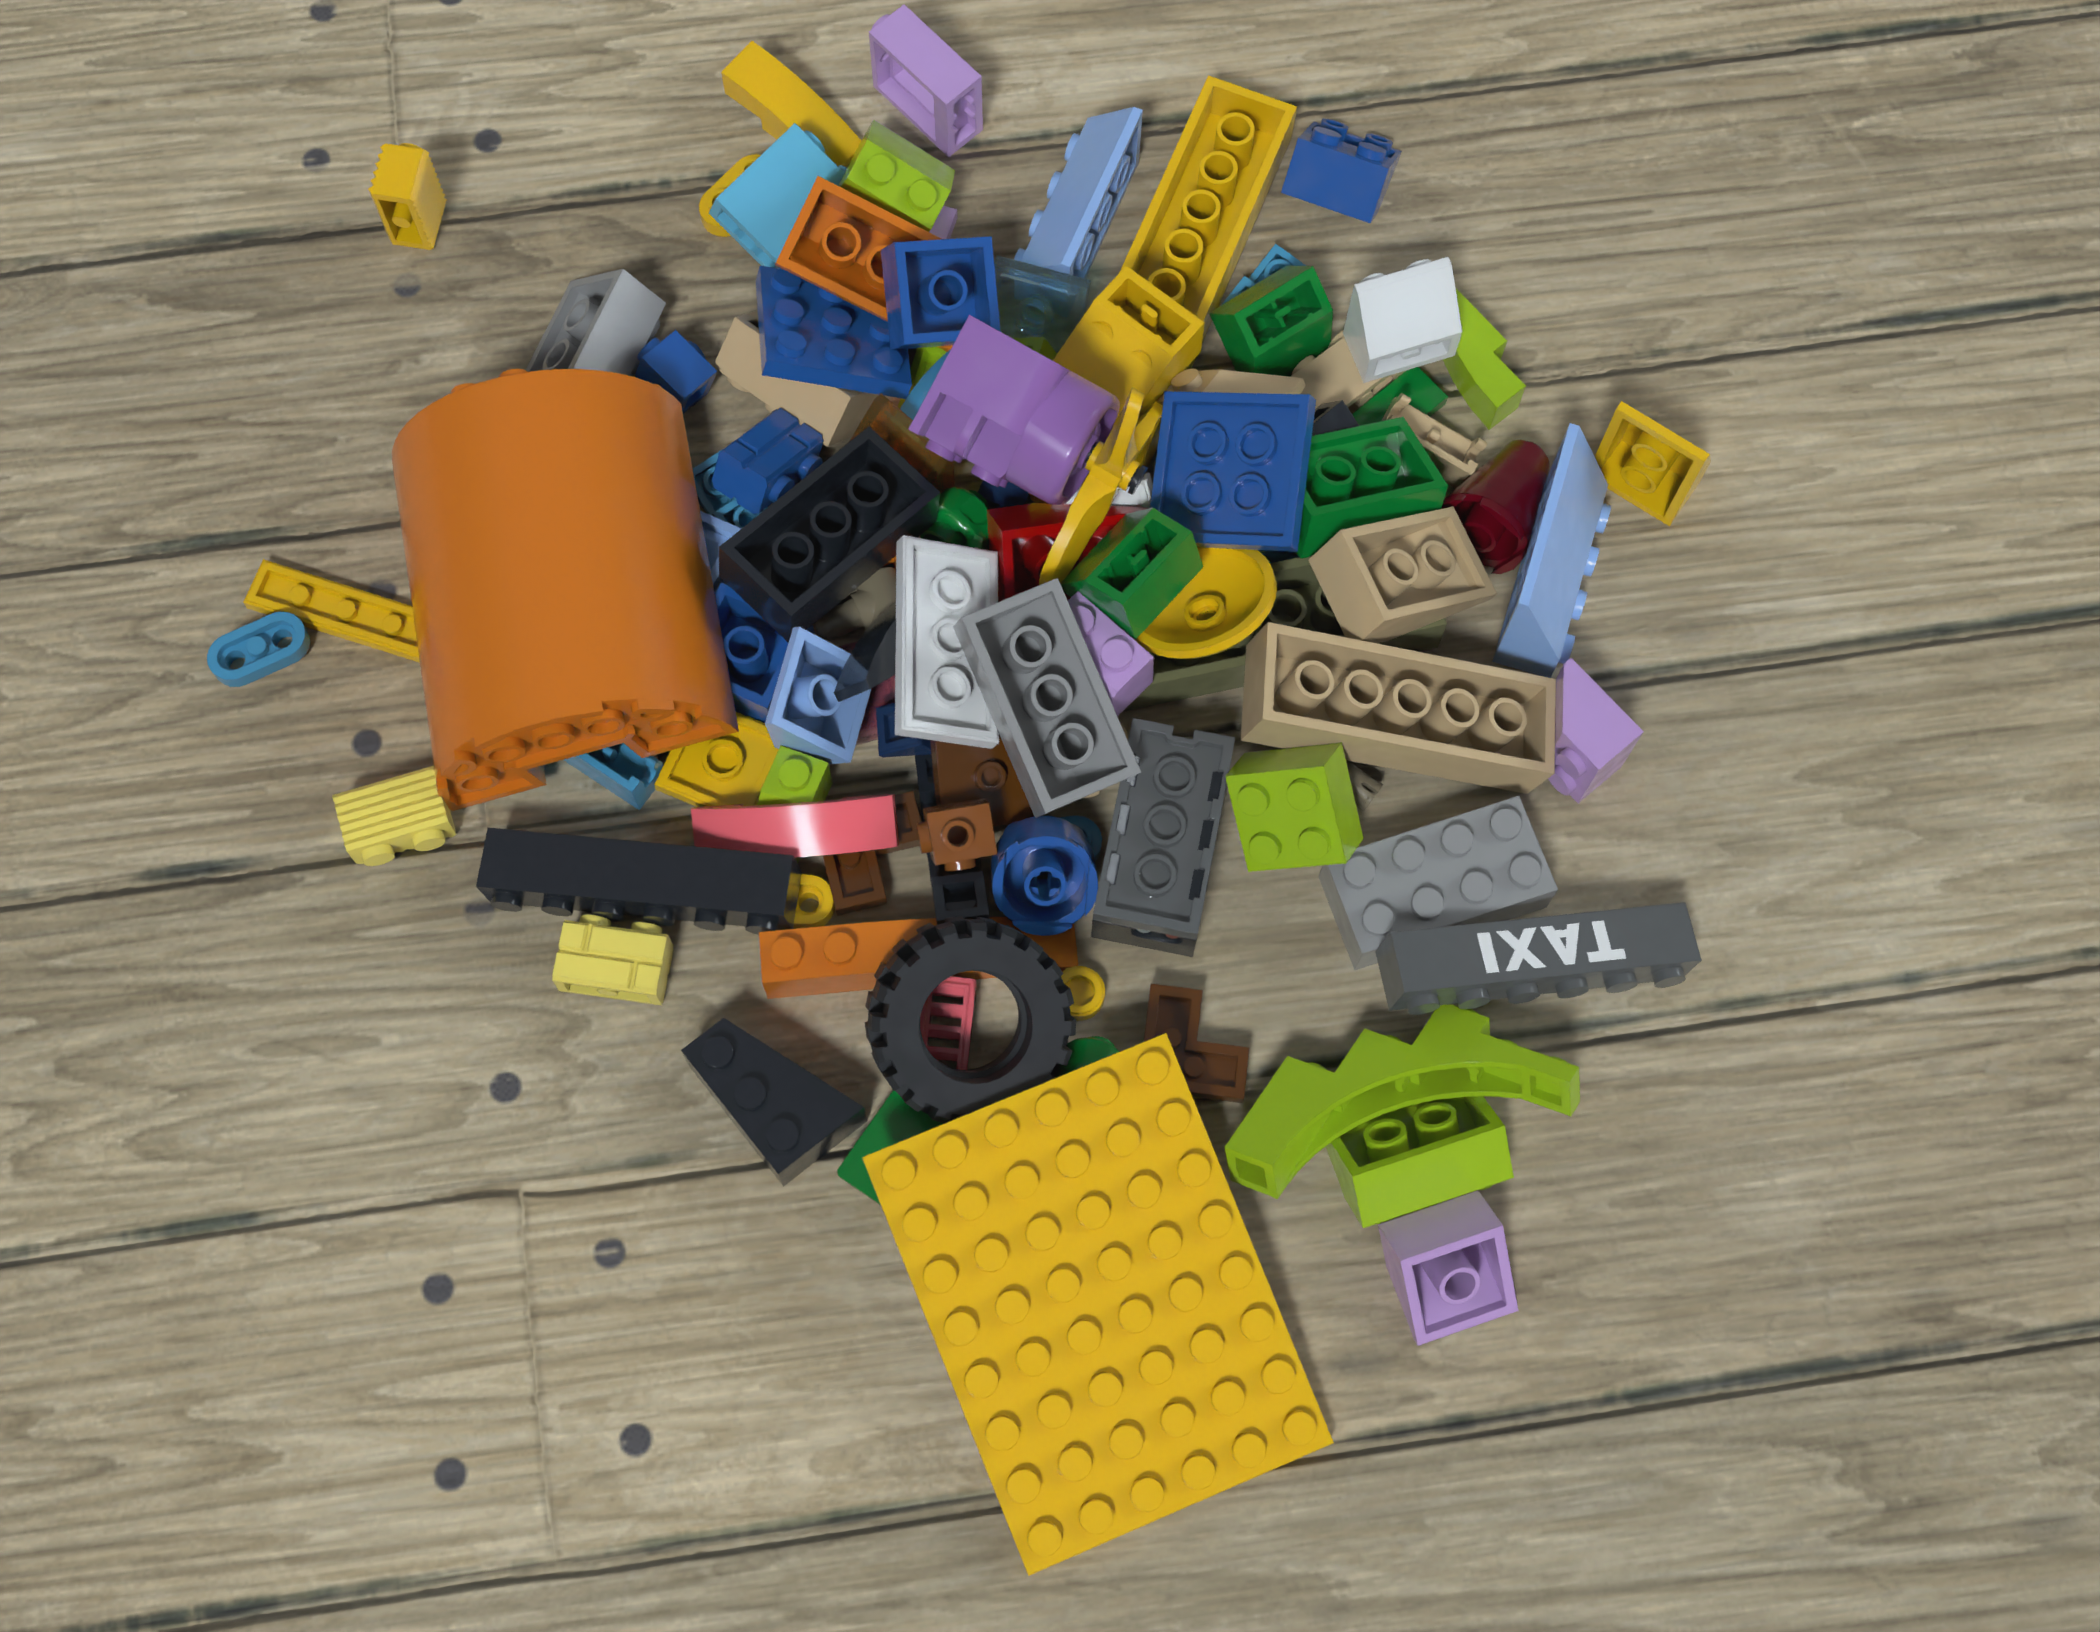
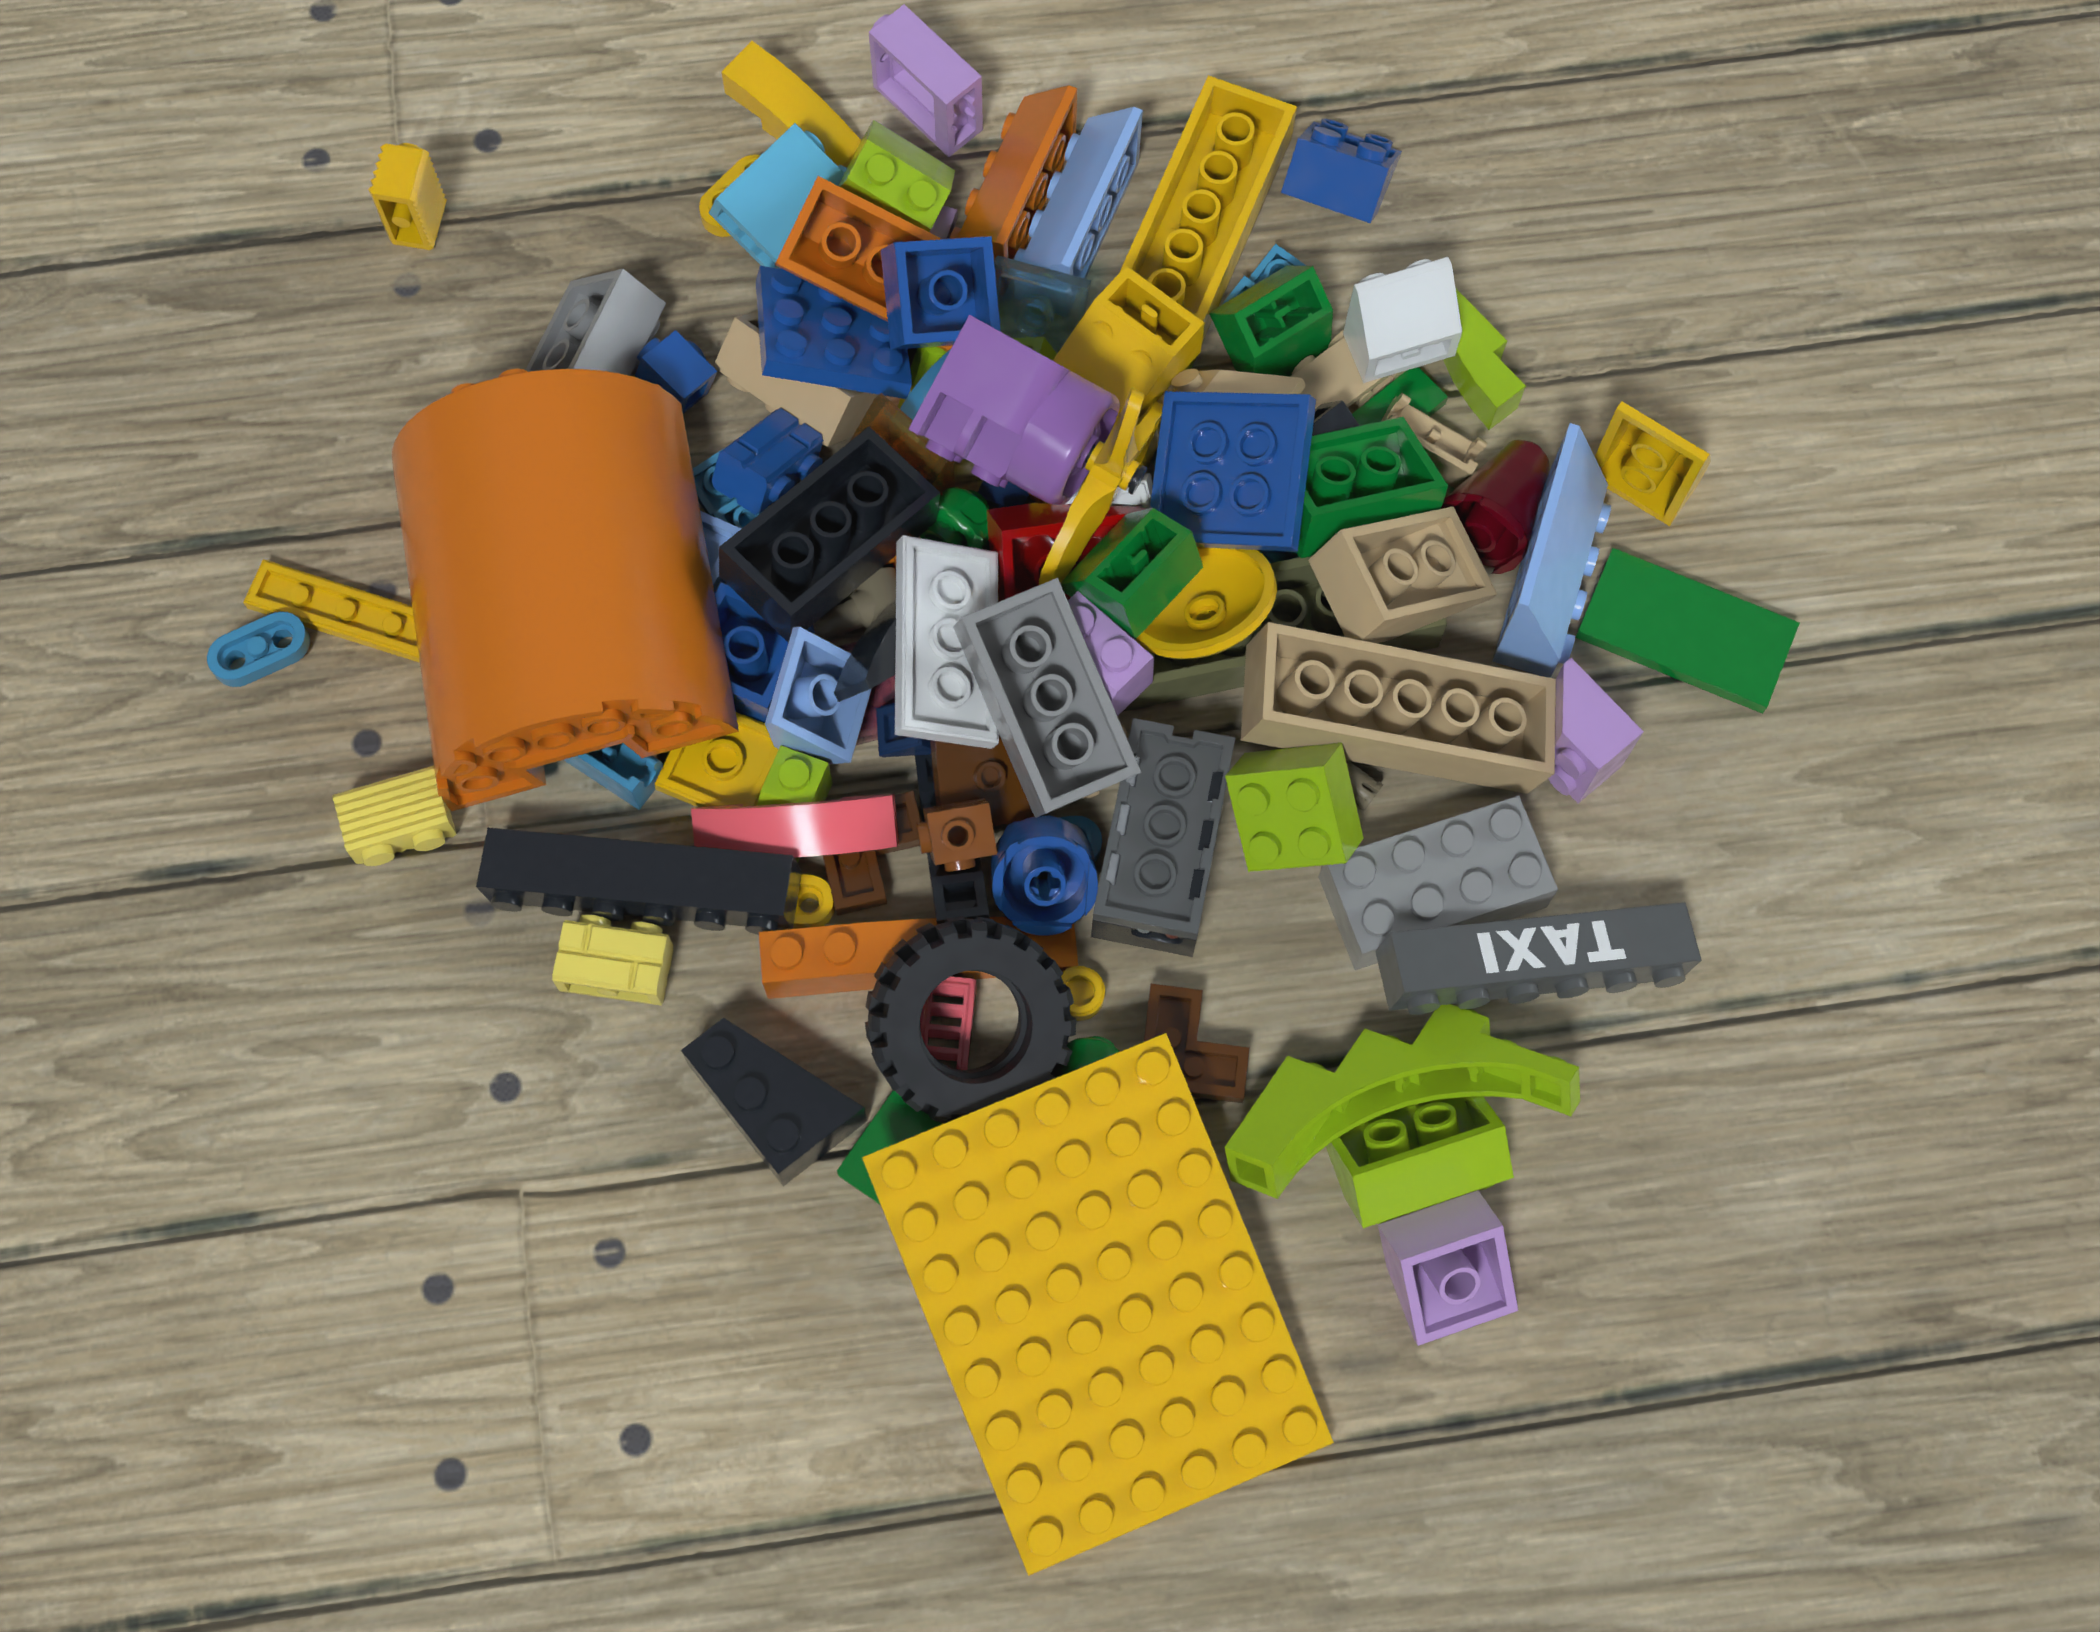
(1021, 171): none -> orange slope
(1688, 630): none -> green tile

